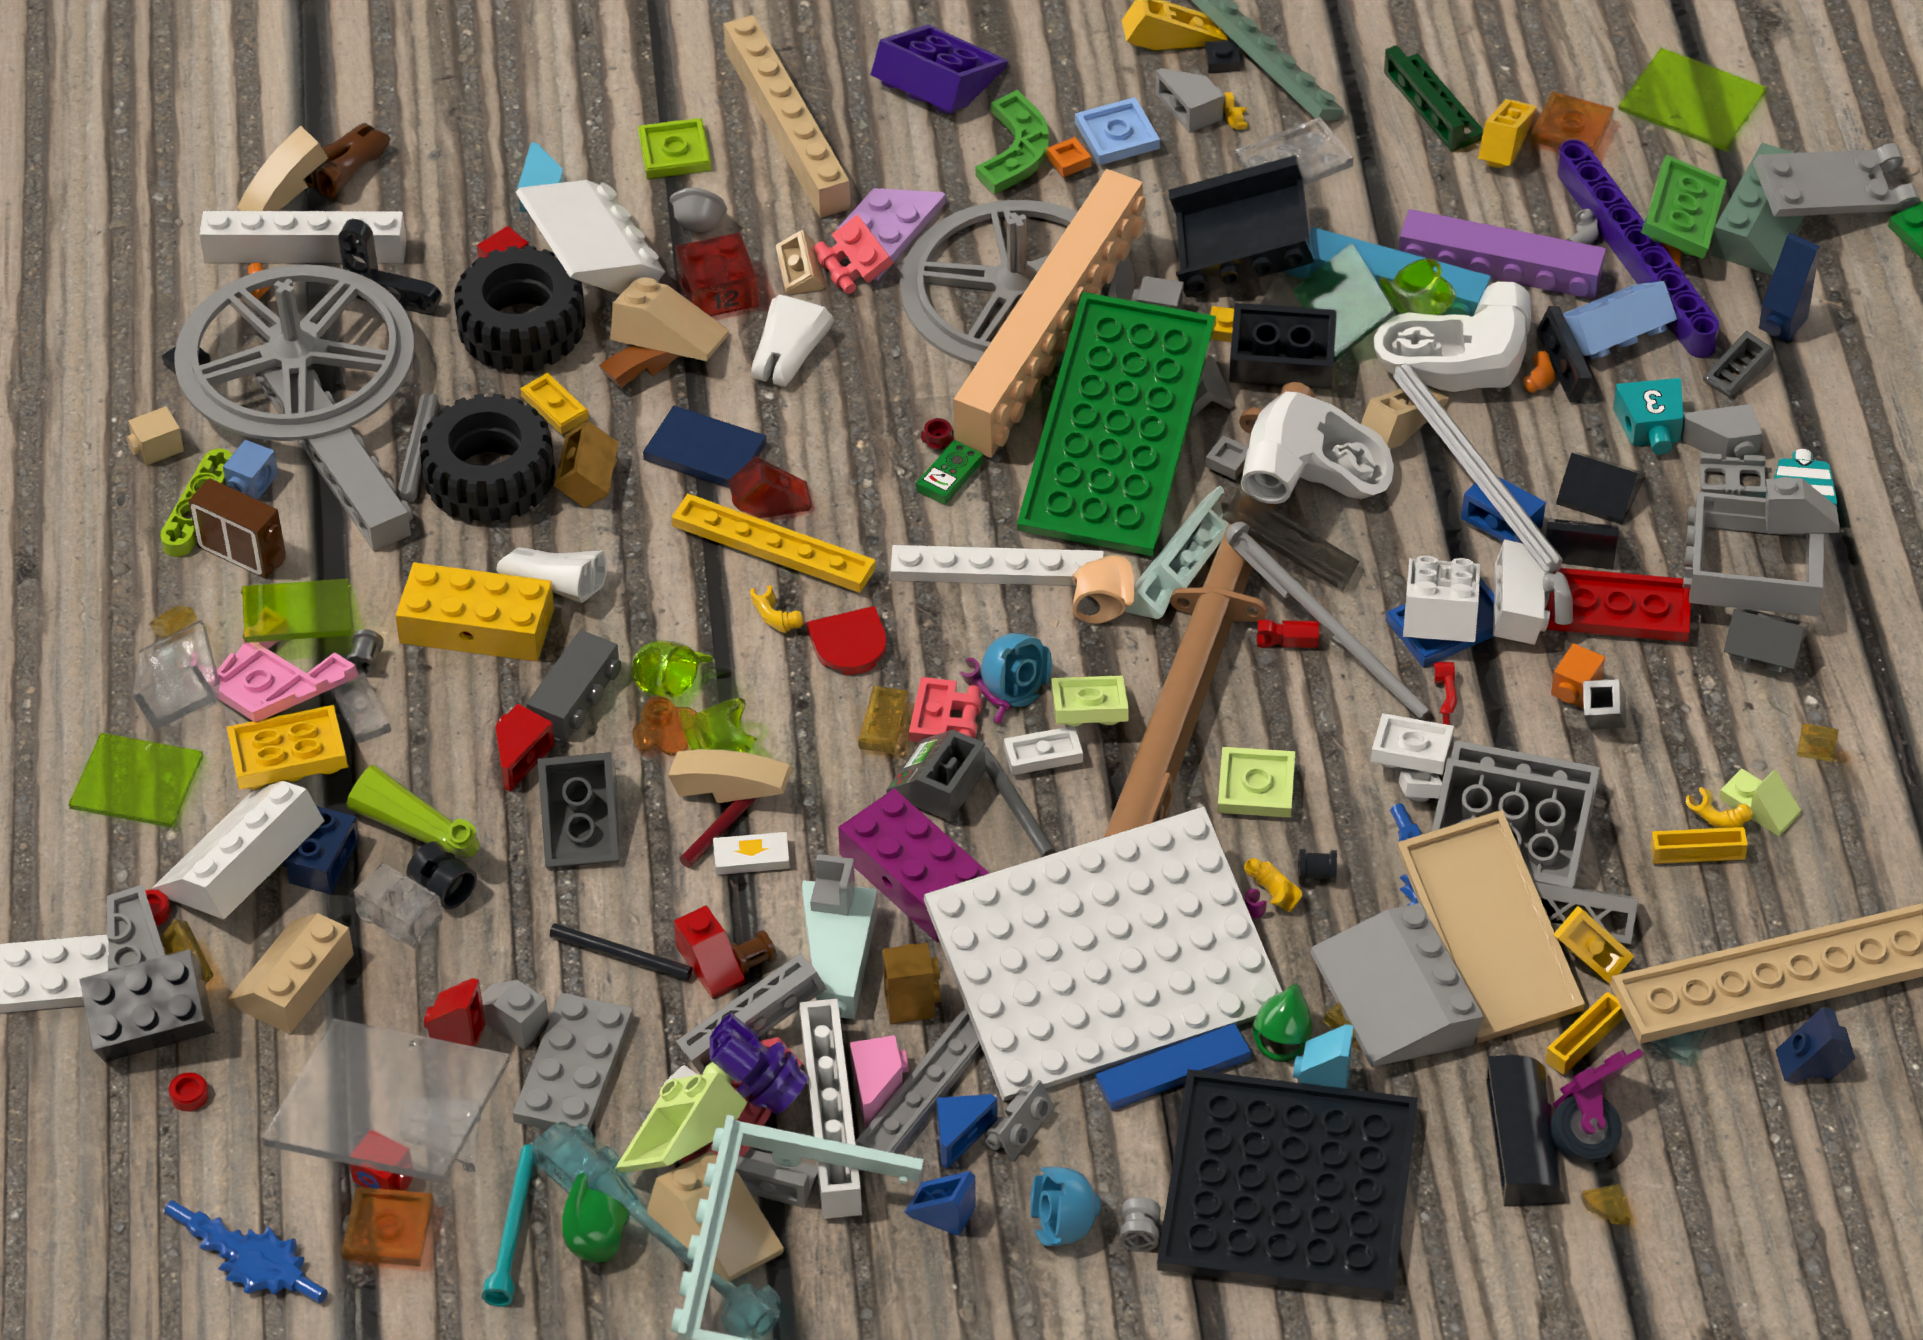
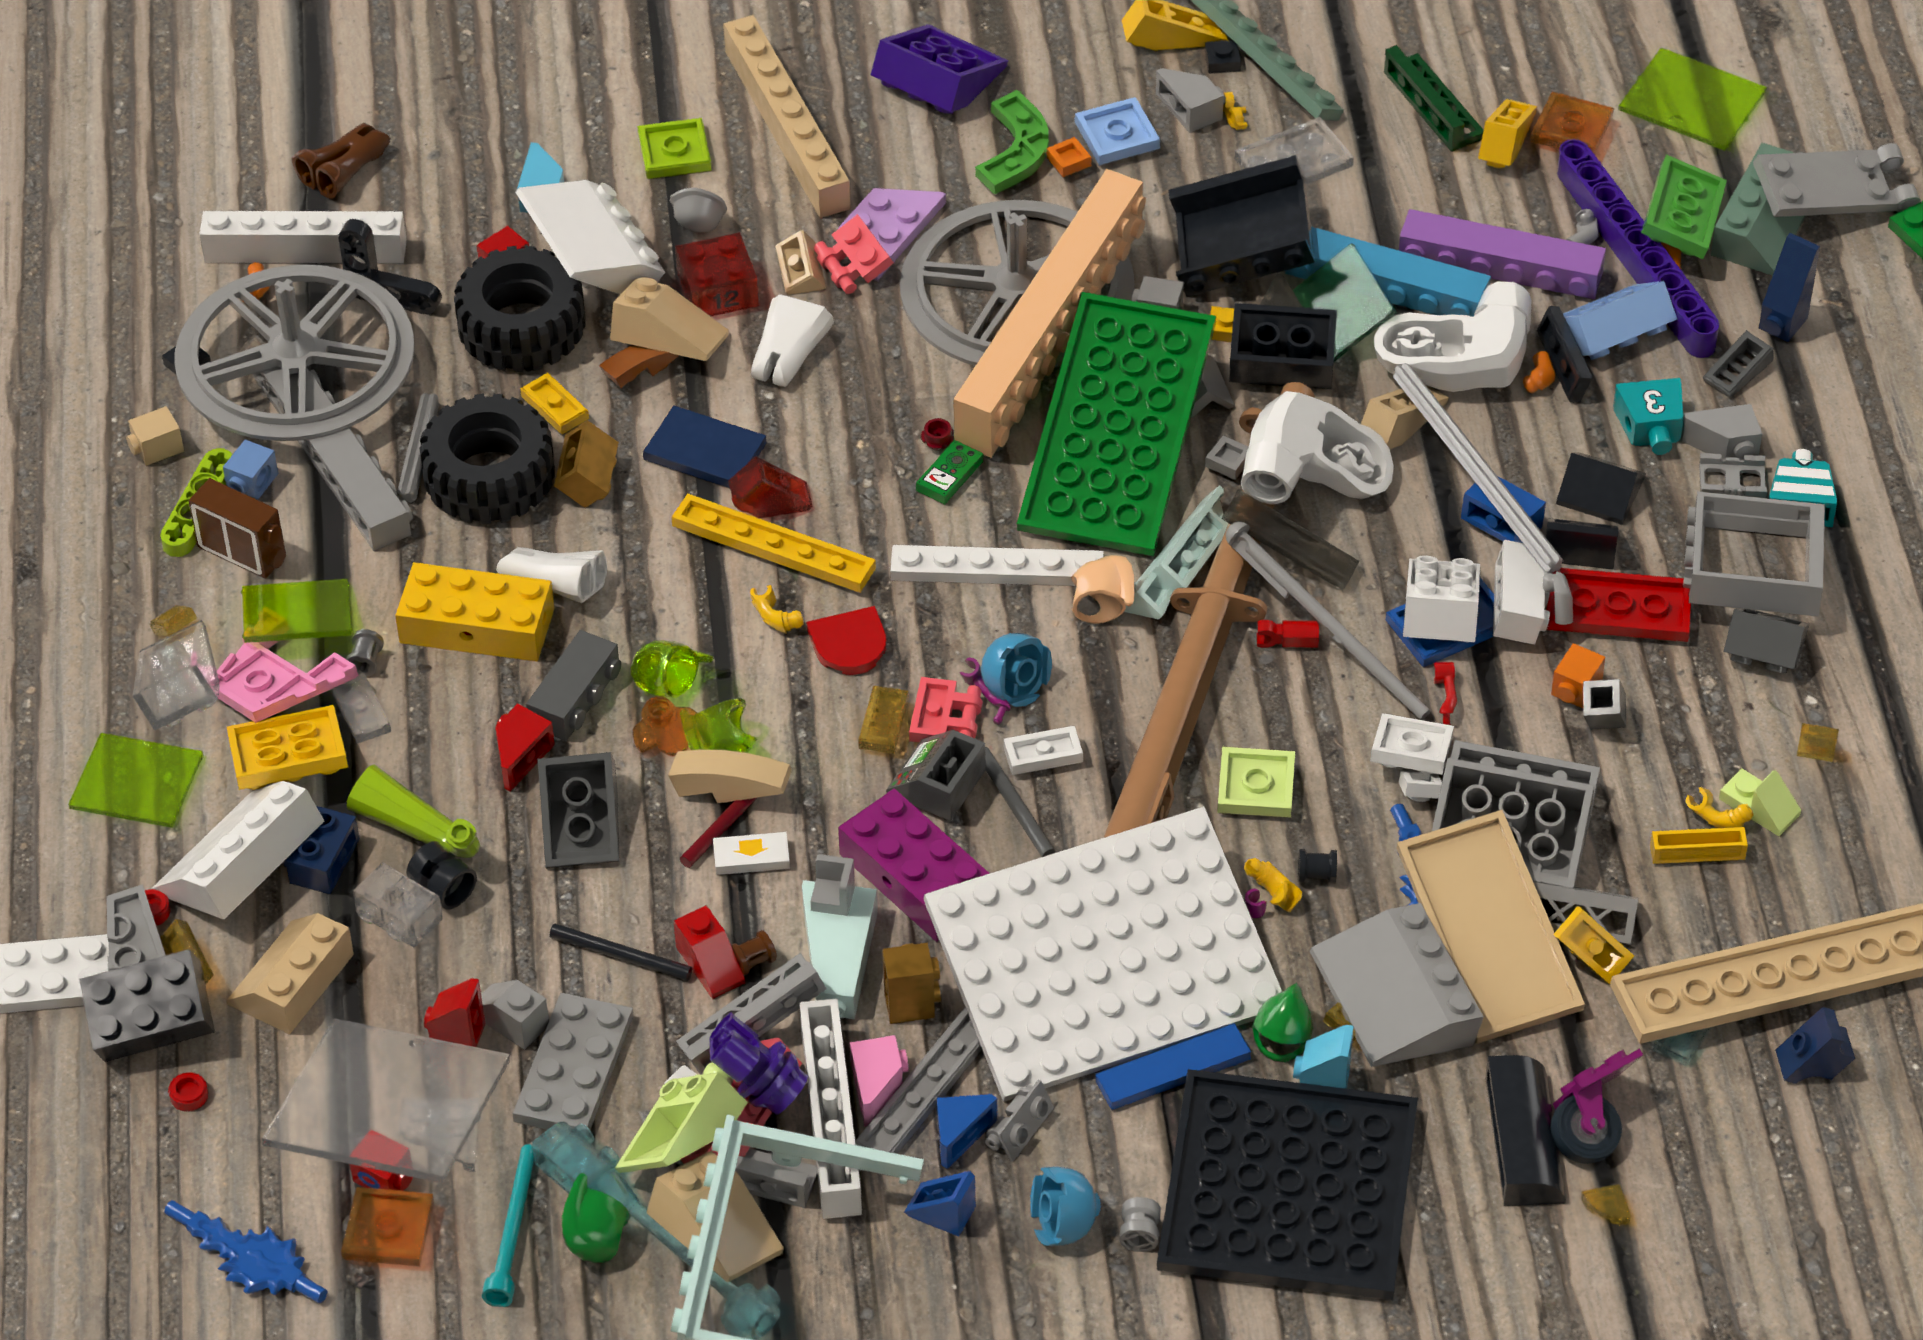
(283, 173): tan slope -> none
(1089, 700): yellowish green plate -> none
(1419, 289): clear neon green piece -> none
(1584, 1033): yellow piece -> none
(1798, 508): light grey slope -> none

